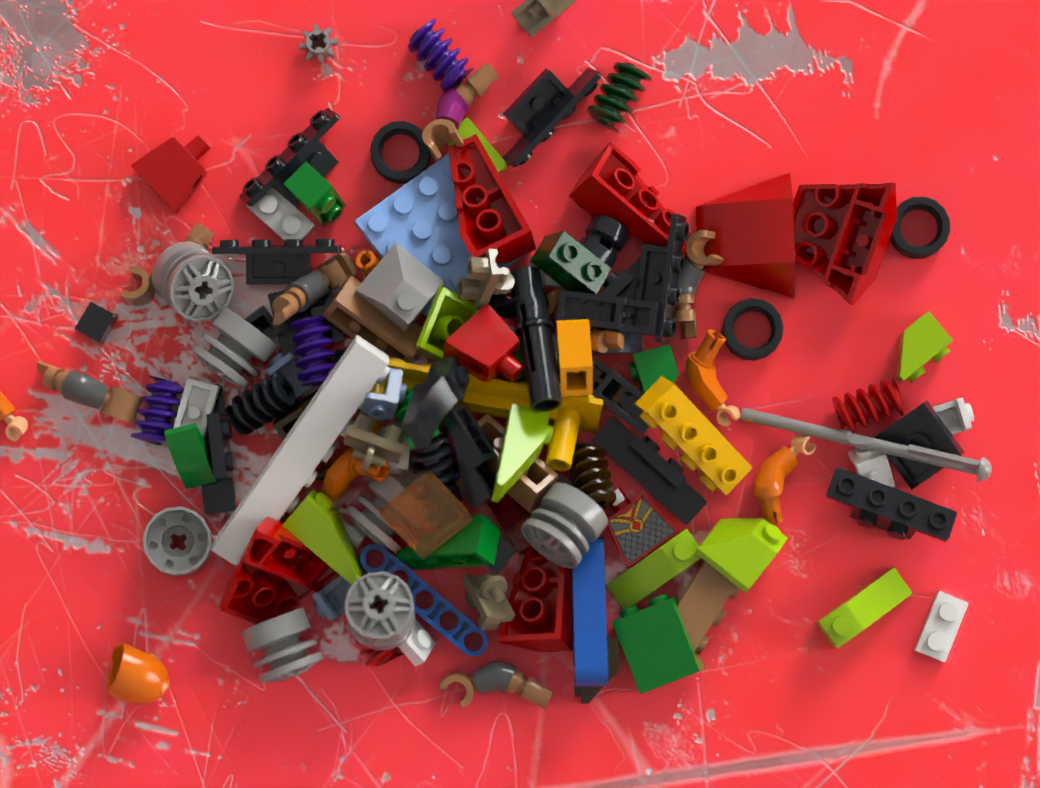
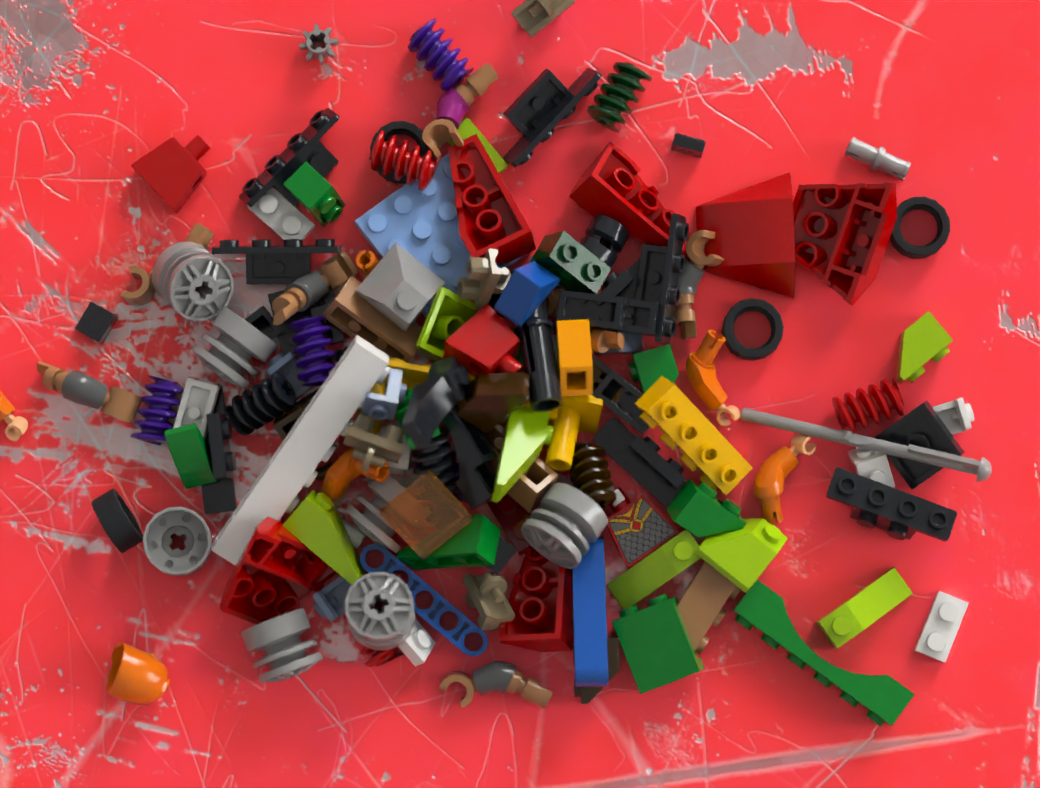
(117, 520): none -> black tyre
(403, 161): none -> red piece
(492, 398): none -> dark brown slope
(525, 292): none -> blue slope
(688, 145): none -> black tile
(702, 512): none -> green slope
(877, 158): none -> light grey pin
(877, 693): none -> green arch

